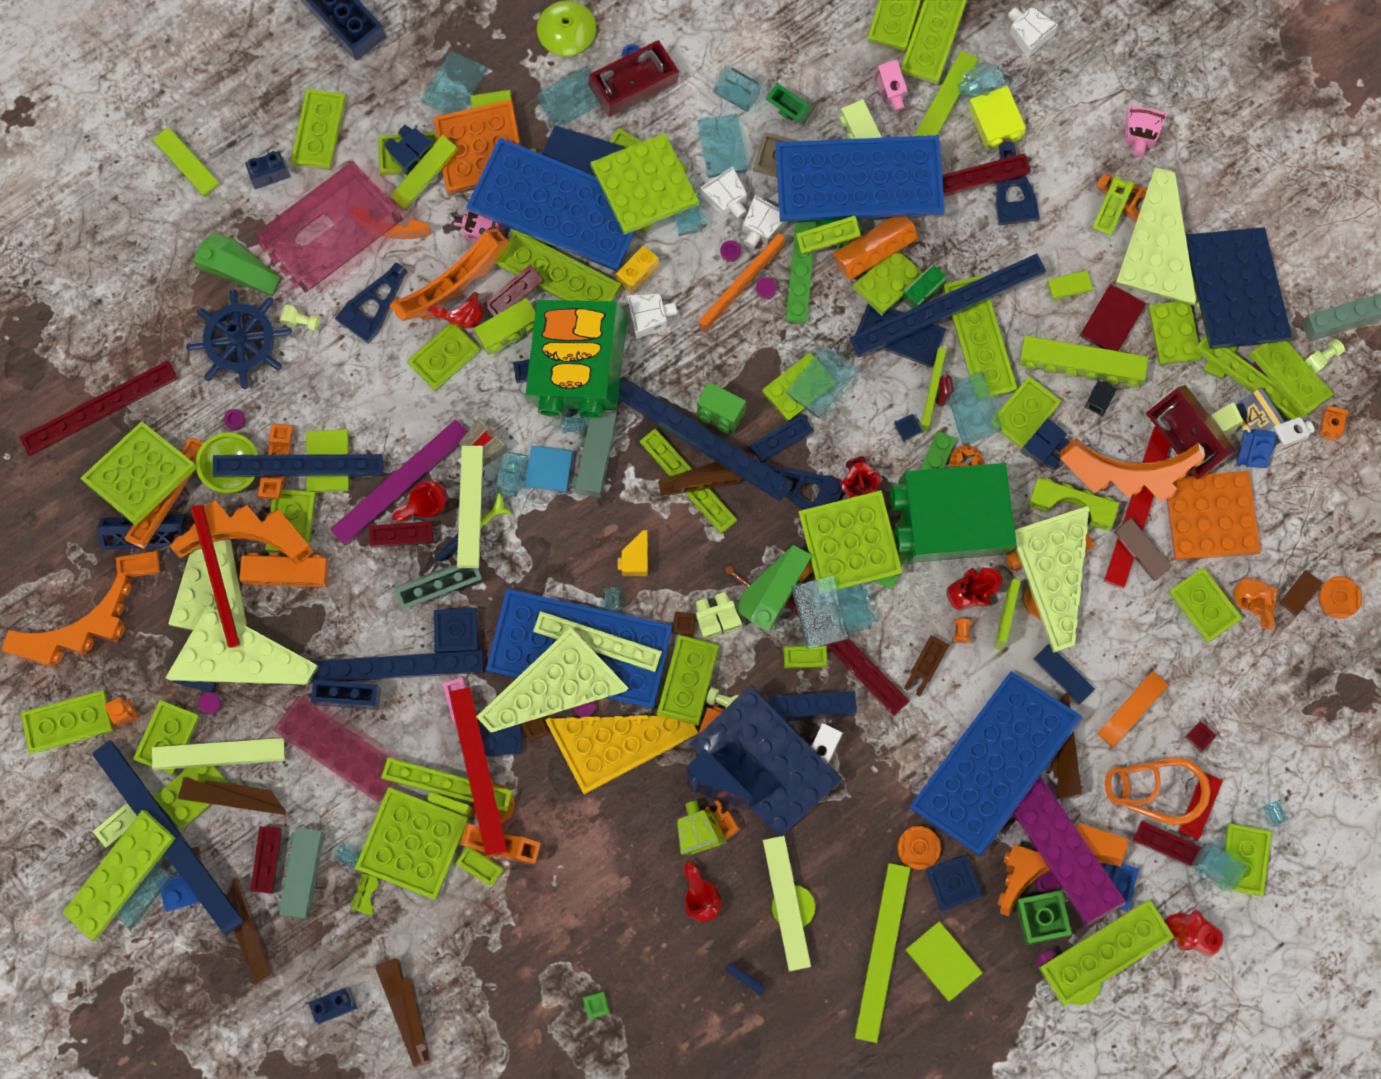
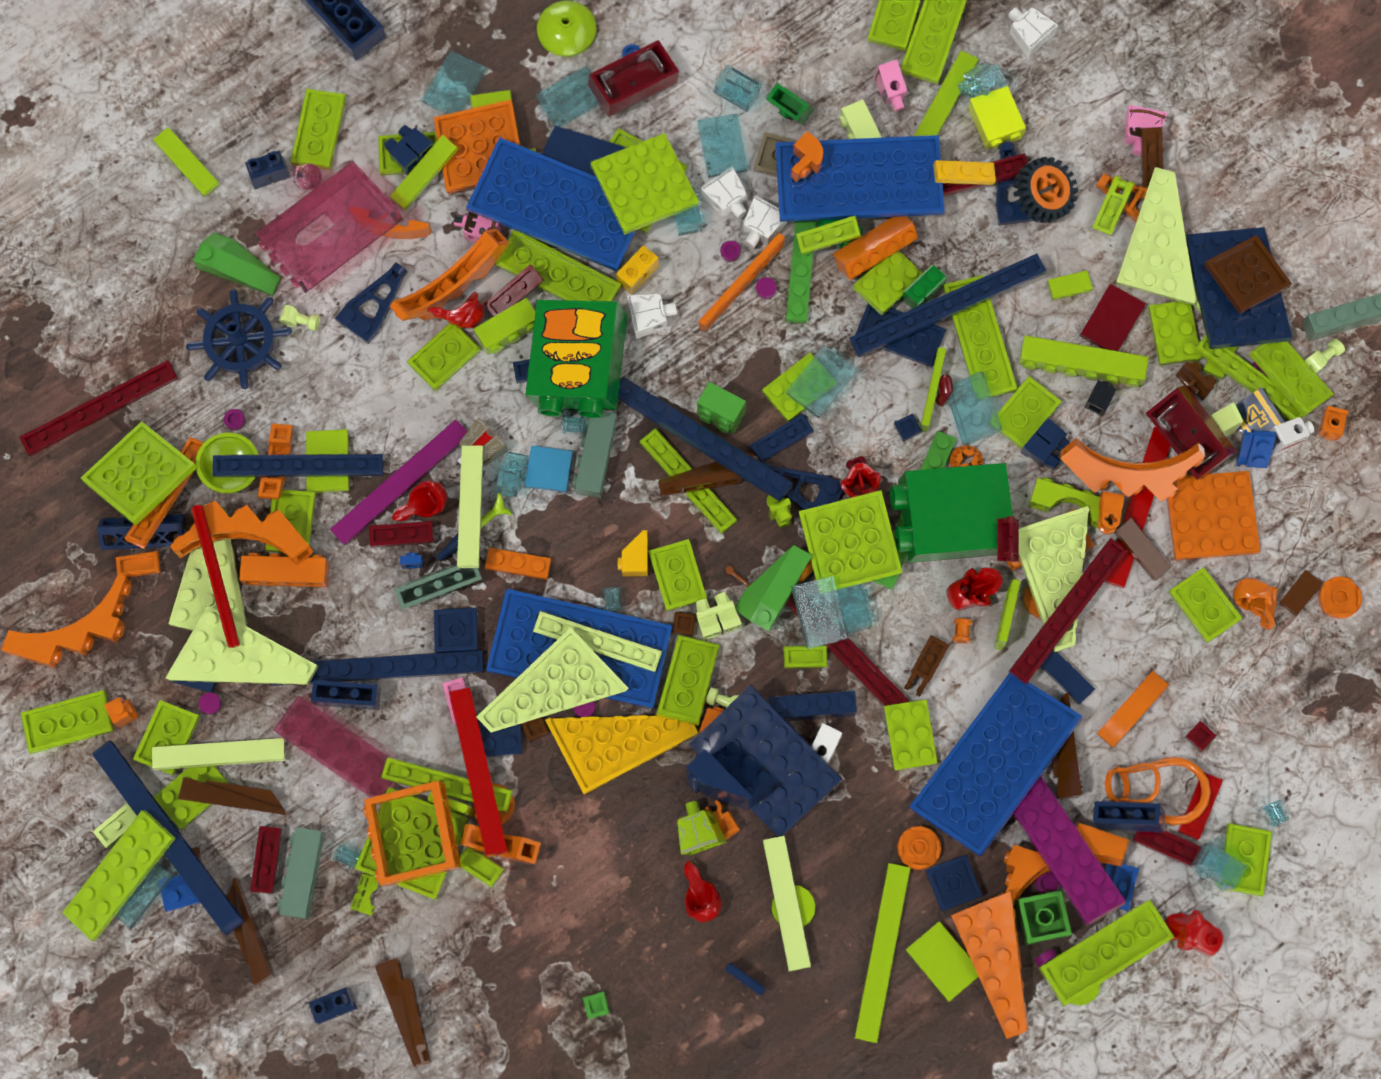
(307, 176): none -> clear pink head
(411, 561): none -> blue plate
(446, 831): none -> orange window
(518, 563): none -> orange plate
(677, 575): none -> lime plate
(779, 511): none -> lime hips
(810, 153): none -> orange brick
(910, 734): none -> lime plate
(964, 172): none -> yellow plate
(994, 950): none -> orange wing
(1008, 539): none -> dark red hinge
(1053, 203): none -> wheel
(1067, 611): none -> dark red tile
(1110, 509): none -> orange piece
(1129, 816): none -> dark blue brick
(1151, 152): none -> reddish brown tile
(1195, 381): none -> reddish brown hips
(1247, 274): none -> reddish brown plate

